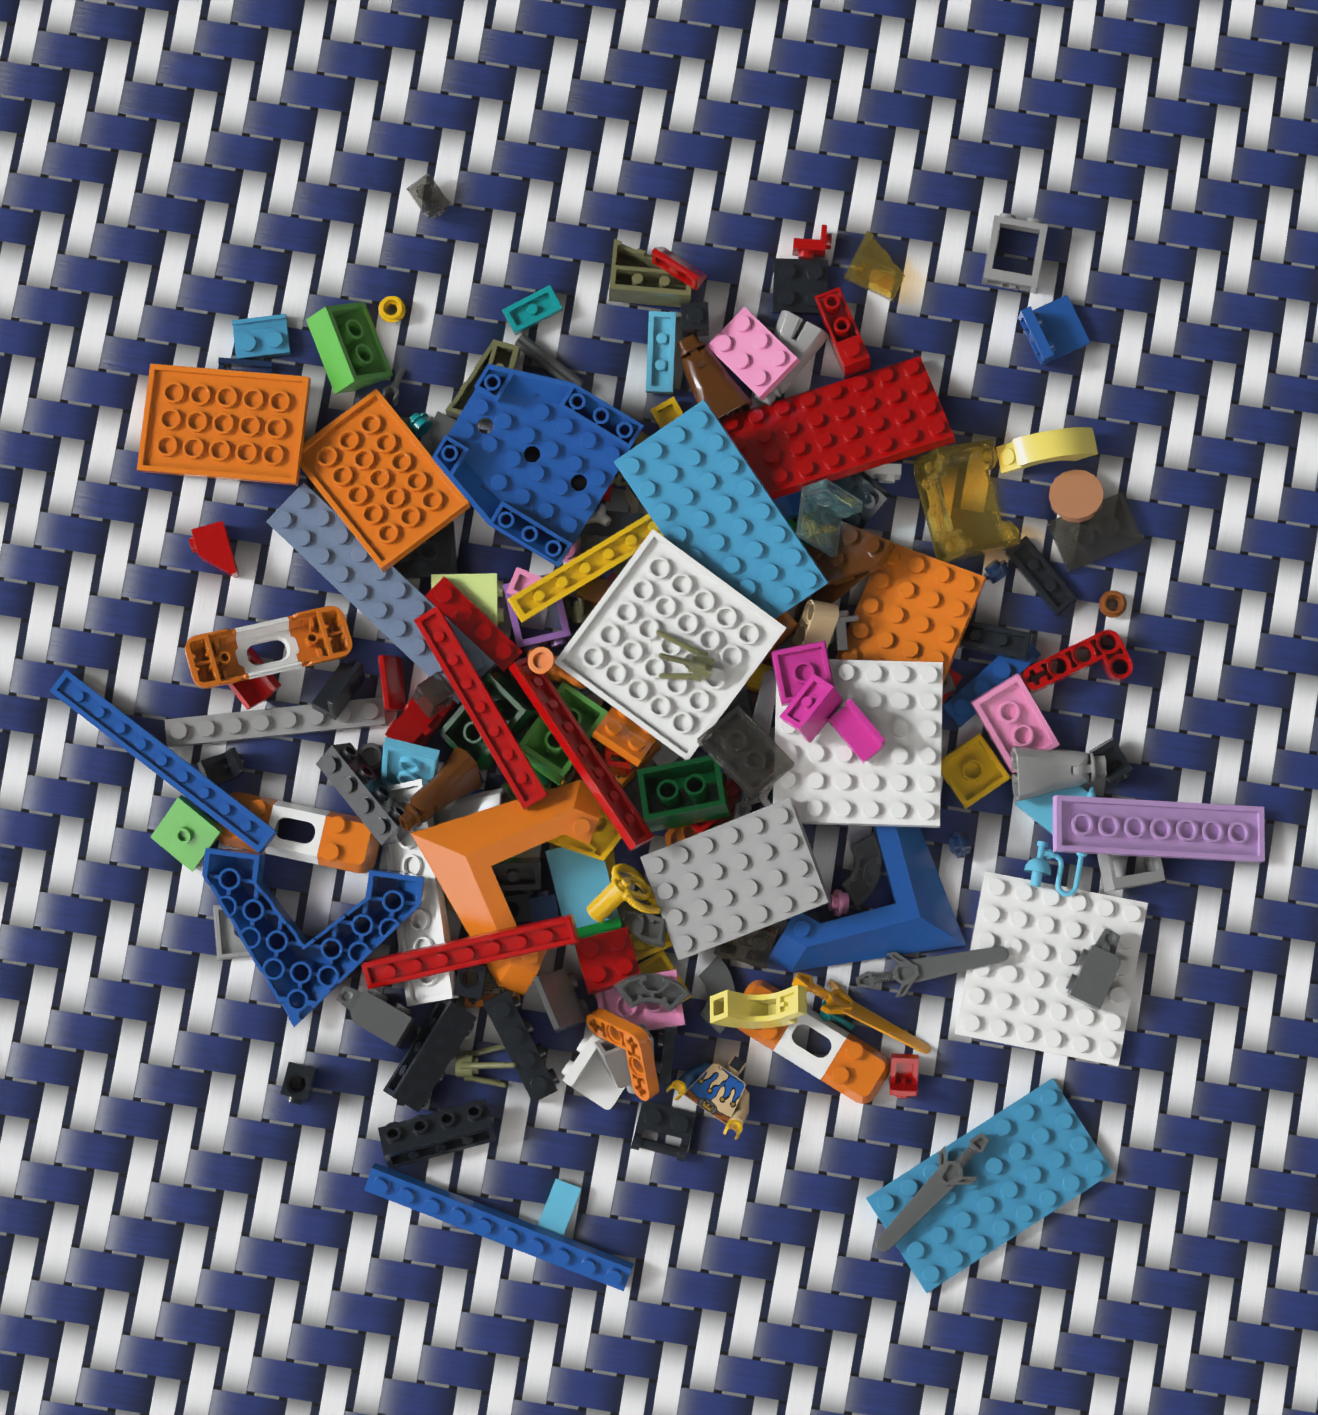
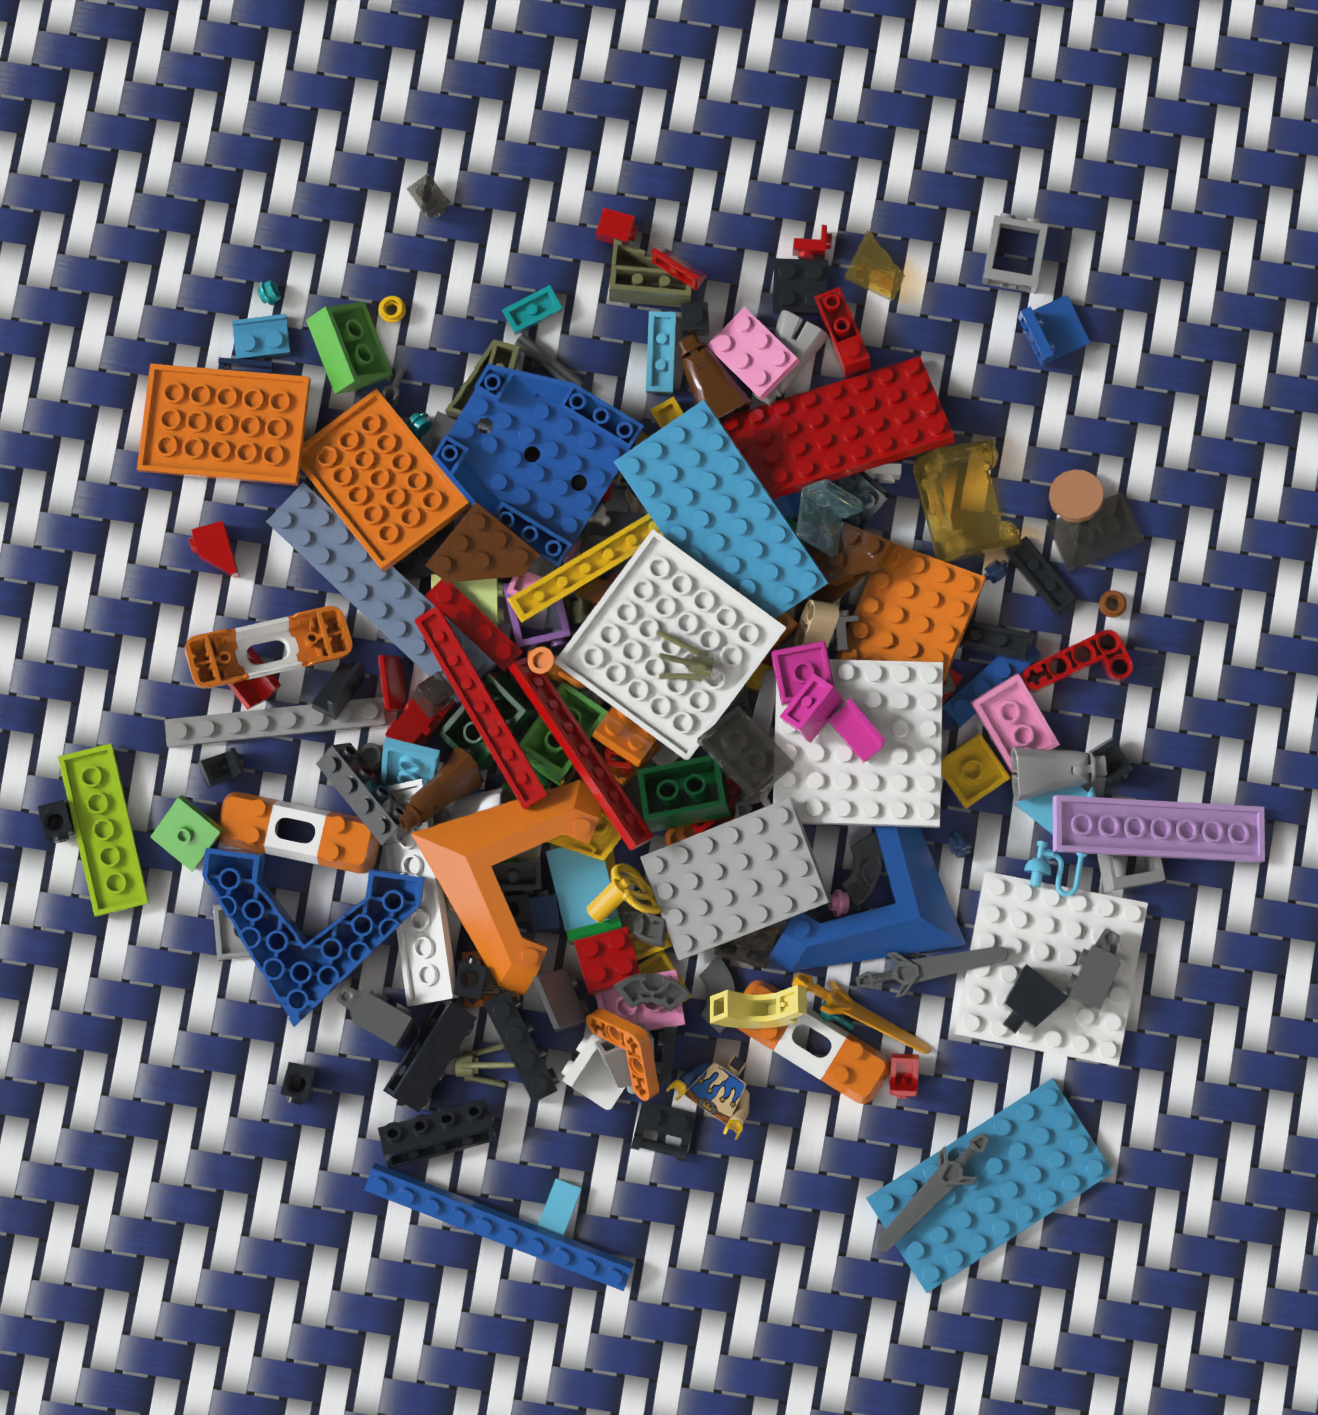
(48, 812): none -> black brick
(103, 830): none -> lime plate
(163, 761): blue plate -> none
(268, 292): none -> teal plate
(470, 951): red tile -> none
(482, 550): none -> reddish brown plate
(616, 226): none -> red brick
(1031, 1000): none -> black torso
(1047, 446): light yellow arch -> none

